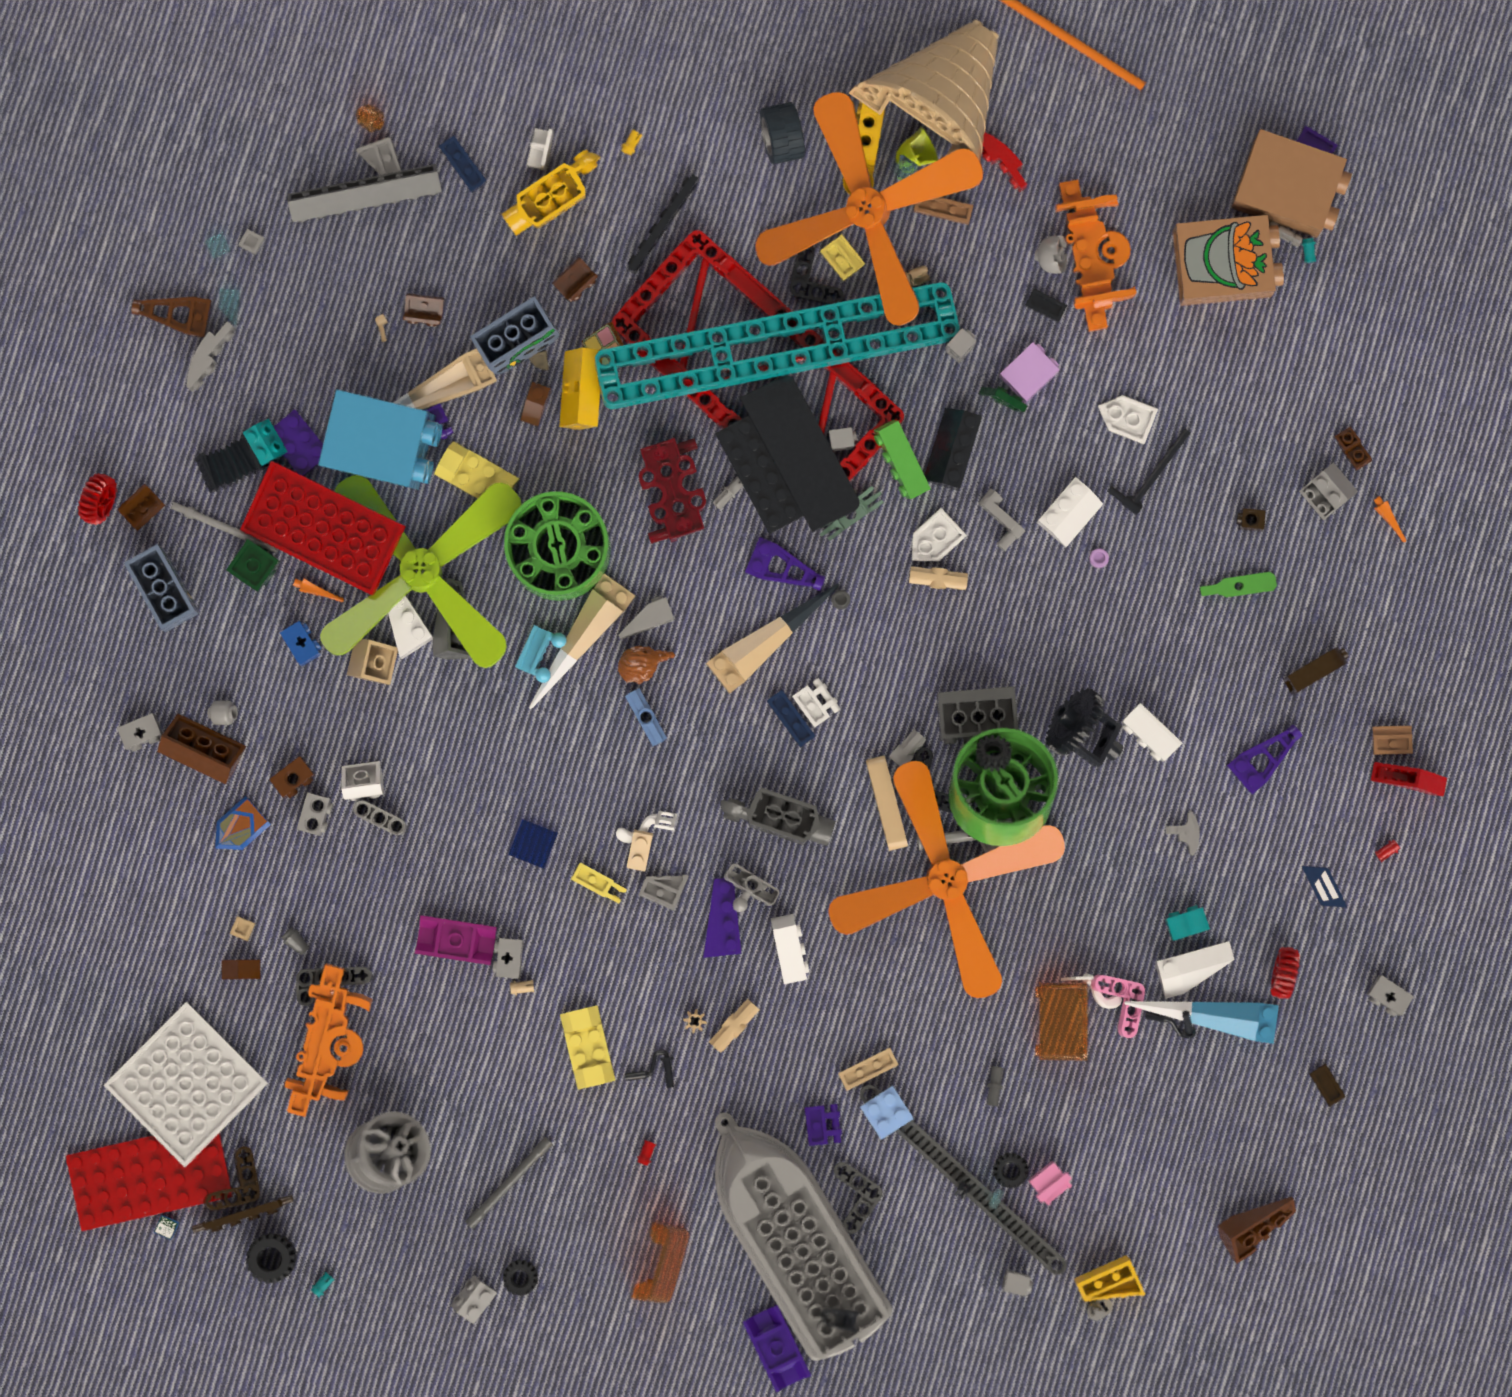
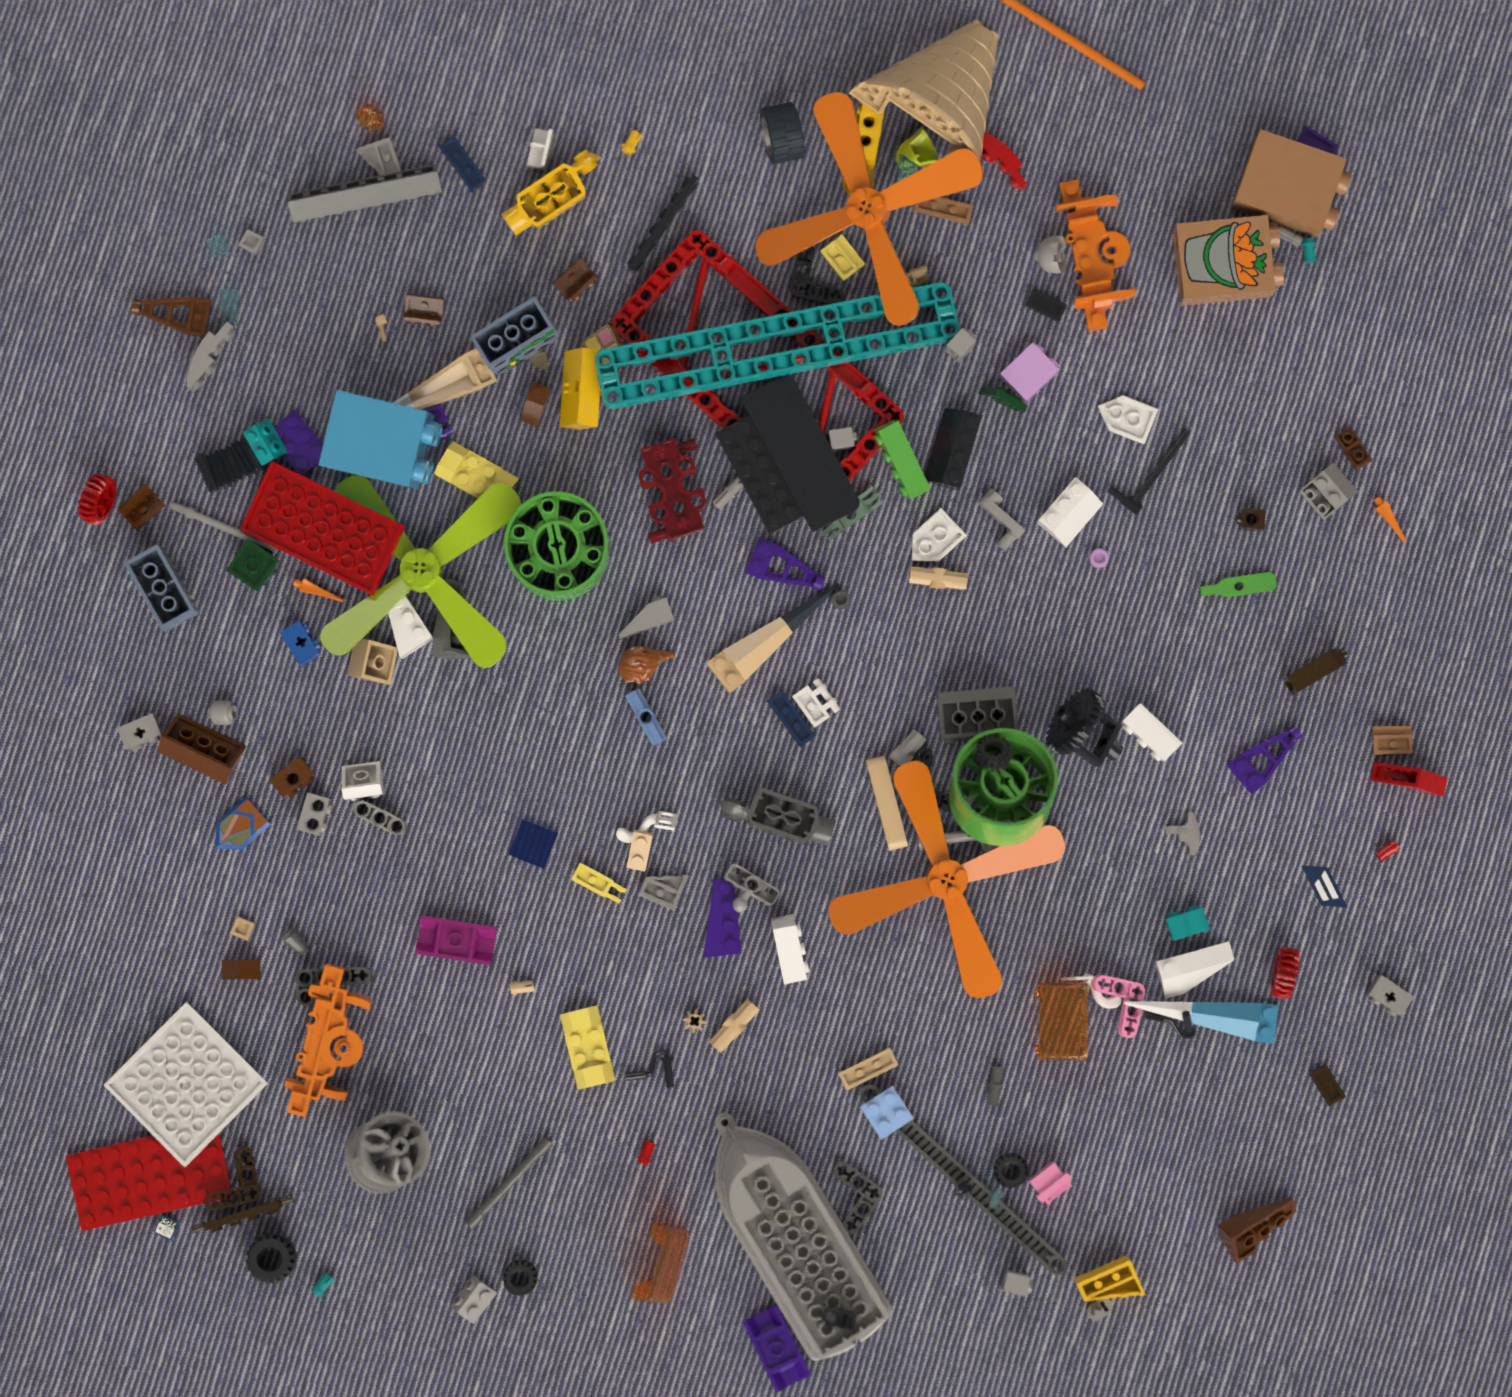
(515, 950): light grey brick -> none
(534, 650): medium azure gear -> none
(602, 608): tan plate -> none
(816, 1124): dark purple plate -> none

